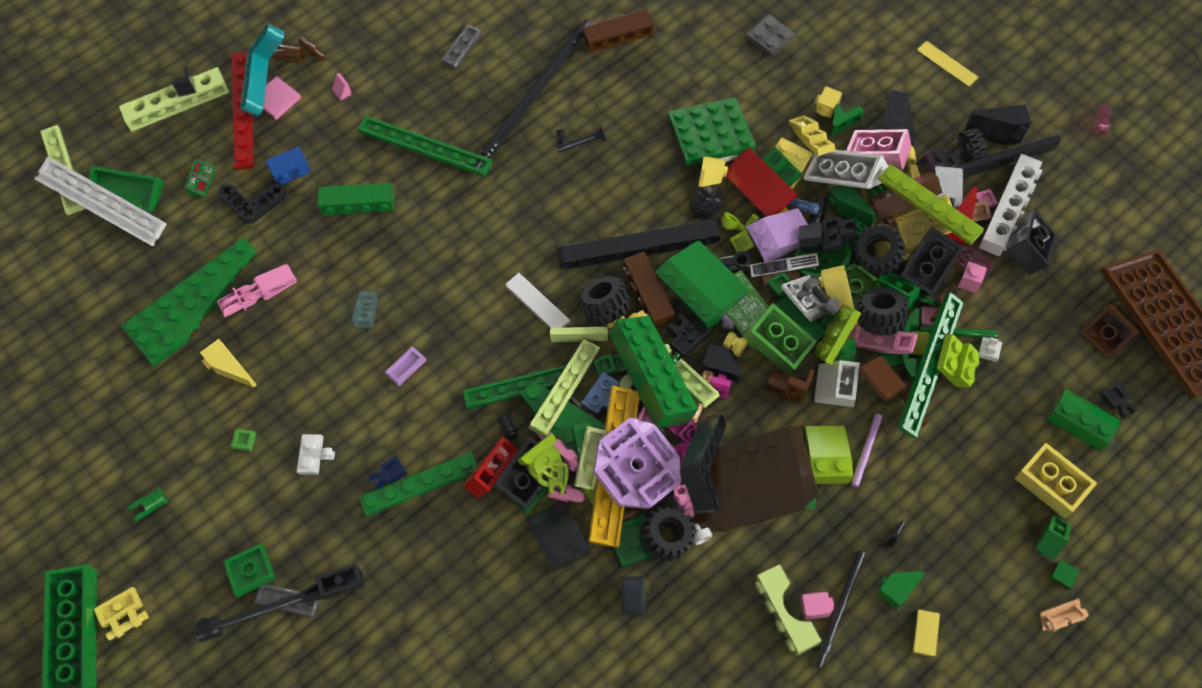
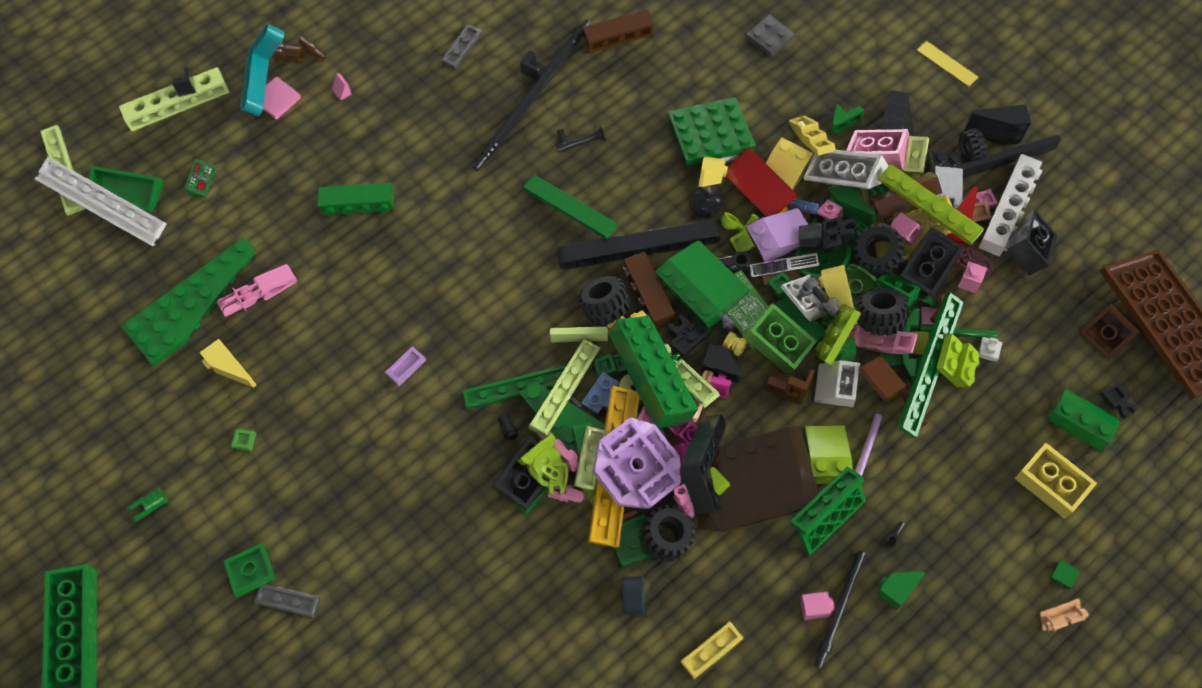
(118, 608): light yellow plate -> none
(241, 120): red plate -> none
(253, 206): black beam -> none
(288, 166): blue brick -> none
(311, 454): white plate -> none
(326, 587): black bar -> none
(369, 320): clear light blue slope -> none
(390, 470): clear blue plate -> none
(418, 484): green plate -> none
(424, 146): green plate -> none
(490, 468): red slope -> none
(530, 66): none -> black panel
(537, 302): white tile -> none
(558, 536): black slope -> none
(570, 206): none -> green tile
(701, 535): white tile -> none
(711, 650): none -> light yellow tile
(719, 482): none -> lime slope
(782, 166): green slope -> none
(800, 635): yellowish green arch -> none
(820, 509): none -> green fence
(827, 102): light yellow brick -> none
(830, 210): none -> bright pink bracket
(907, 228): none -> bright pink brick
(916, 155): none -> yellowish green plate
(926, 633): light yellow tile -> none
(1053, 537): green slope -> none
(1102, 119): clear pink beam -> none

